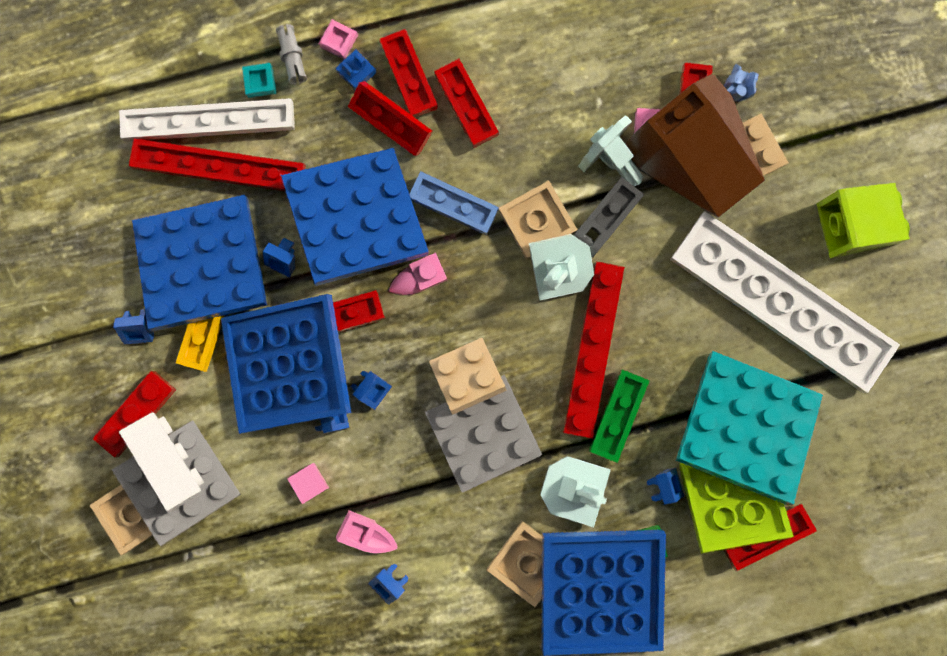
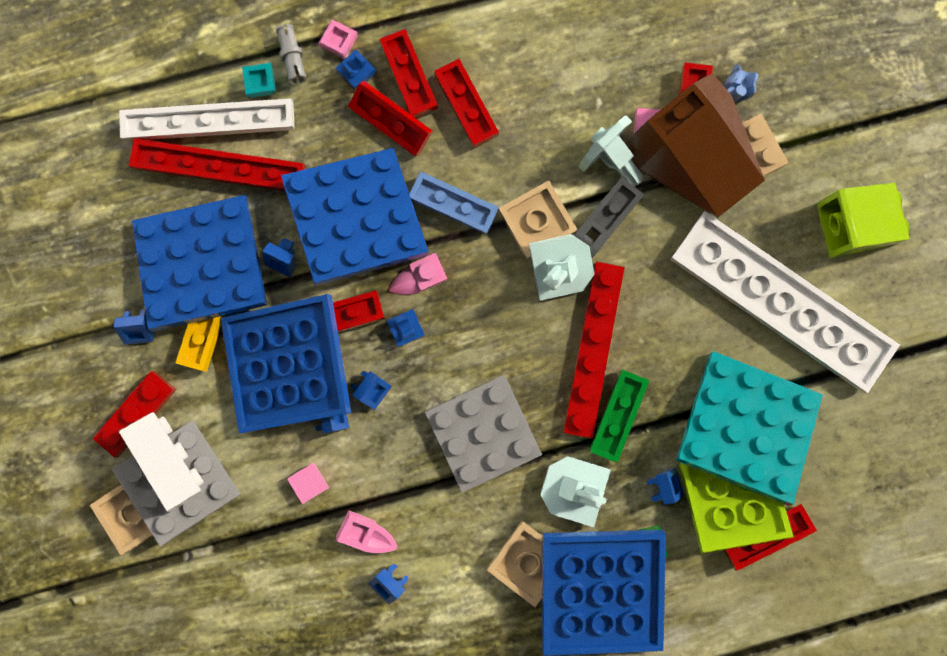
(405, 328): none -> blue tile
(467, 376): tan plate -> none

